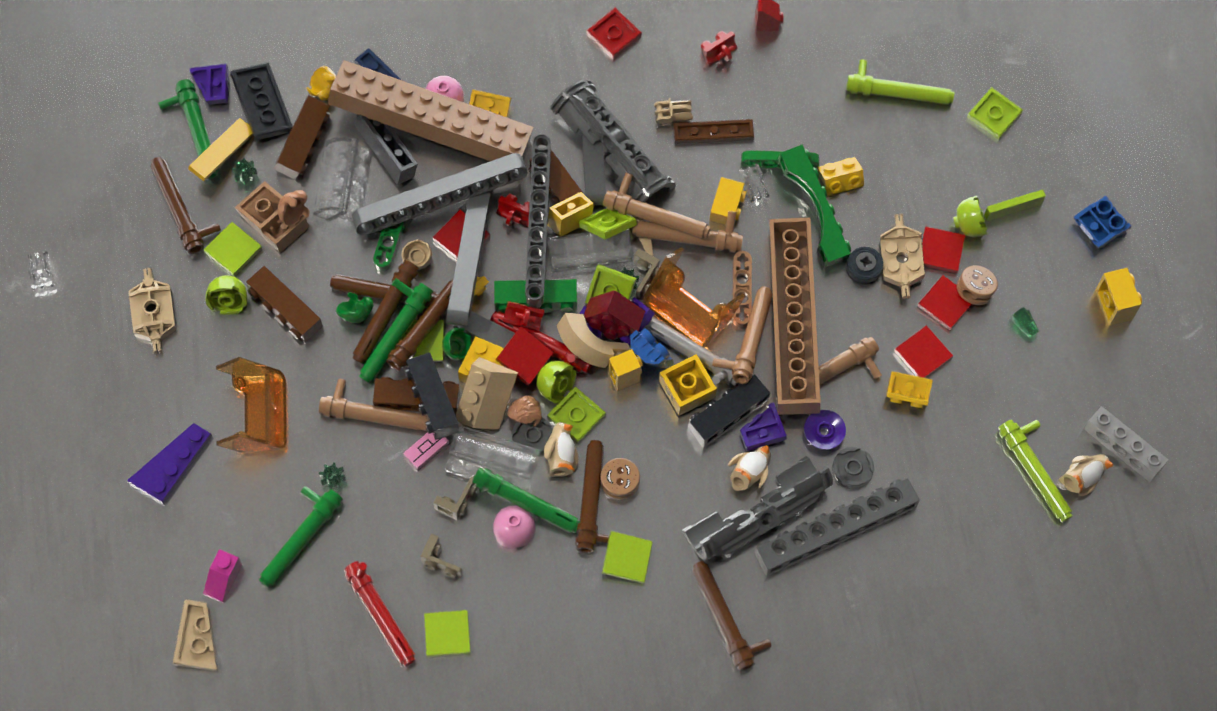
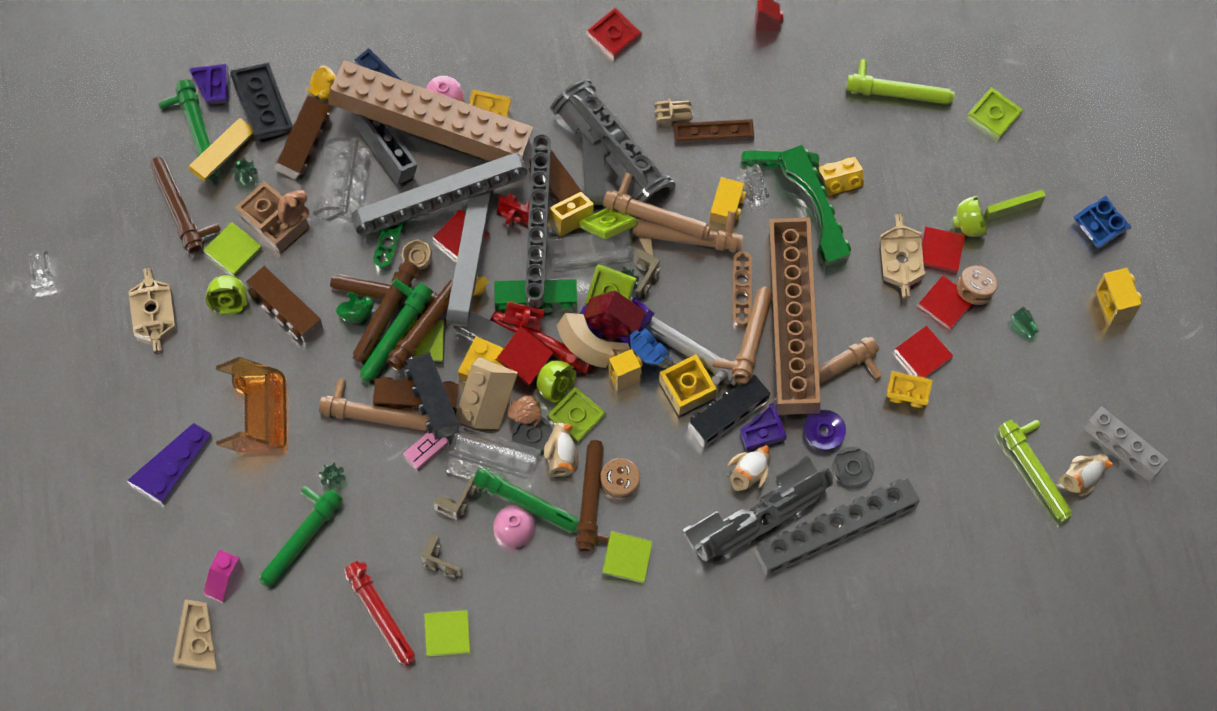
(456, 343): green hair -> none
(682, 309): clear orange windscreen -> none
(721, 48): red hips -> none
(737, 646): reddish brown cylinder -> none
(861, 271): black wheel -> none

